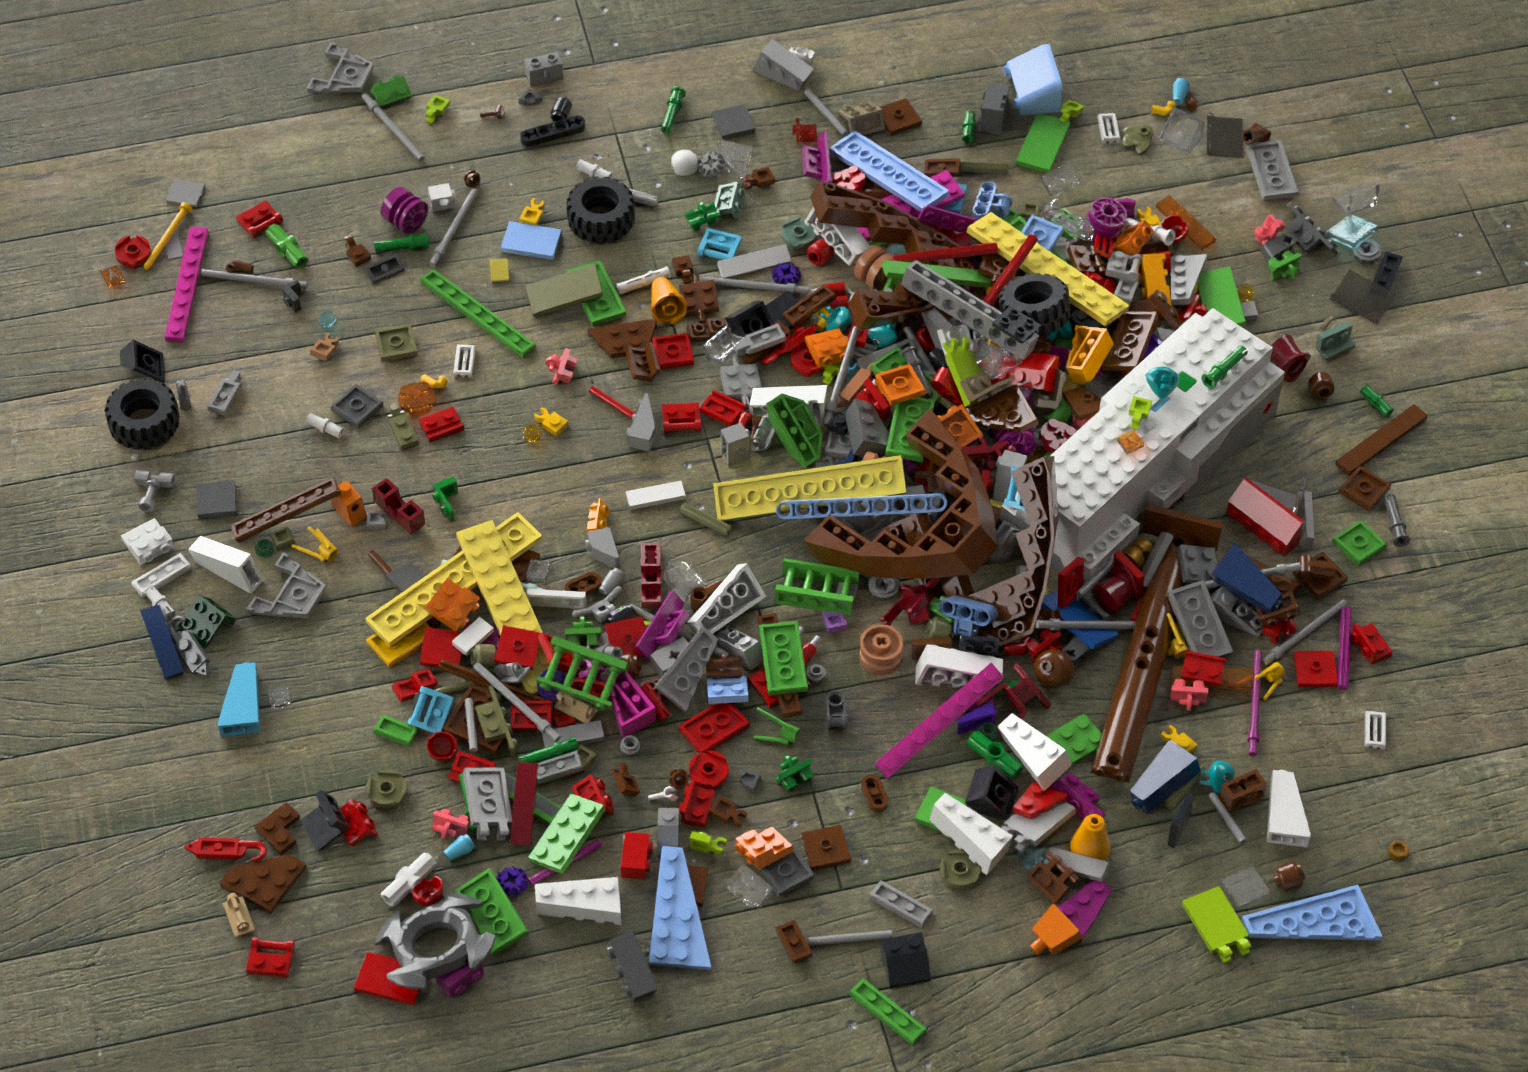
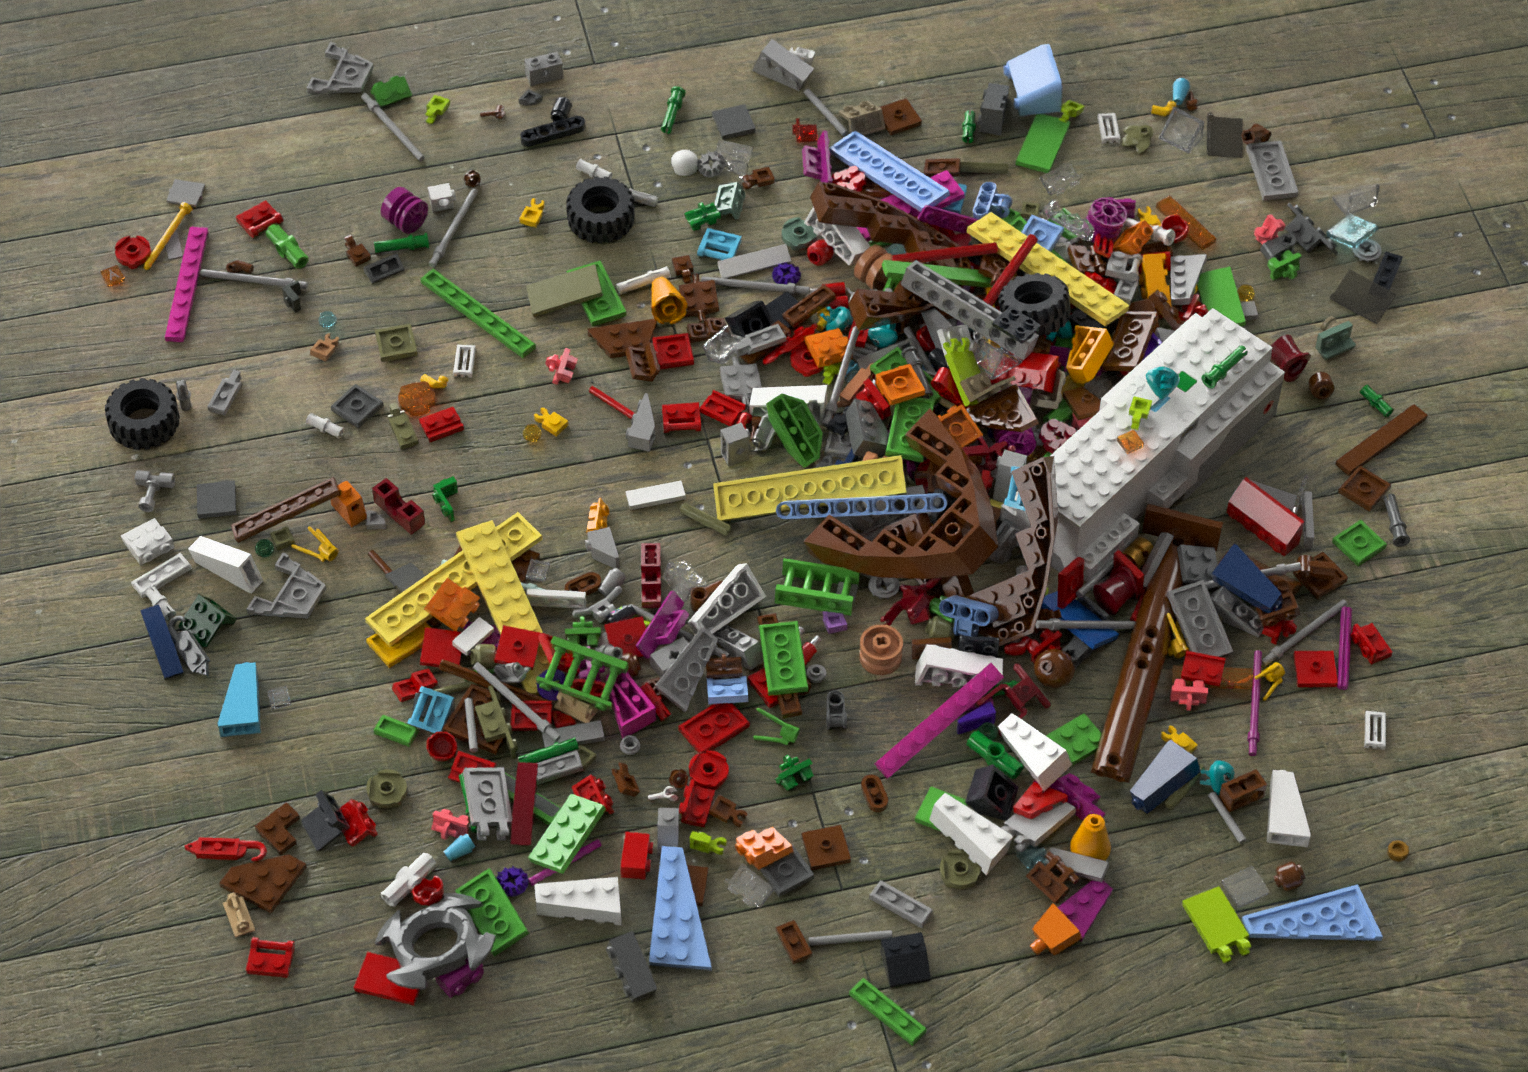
(143, 360): black slope -> none
(499, 270): light yellow slope -> none
(531, 240): light blue tile -> none
(750, 780): dark grey tile -> none
(1180, 820): black tile -> none

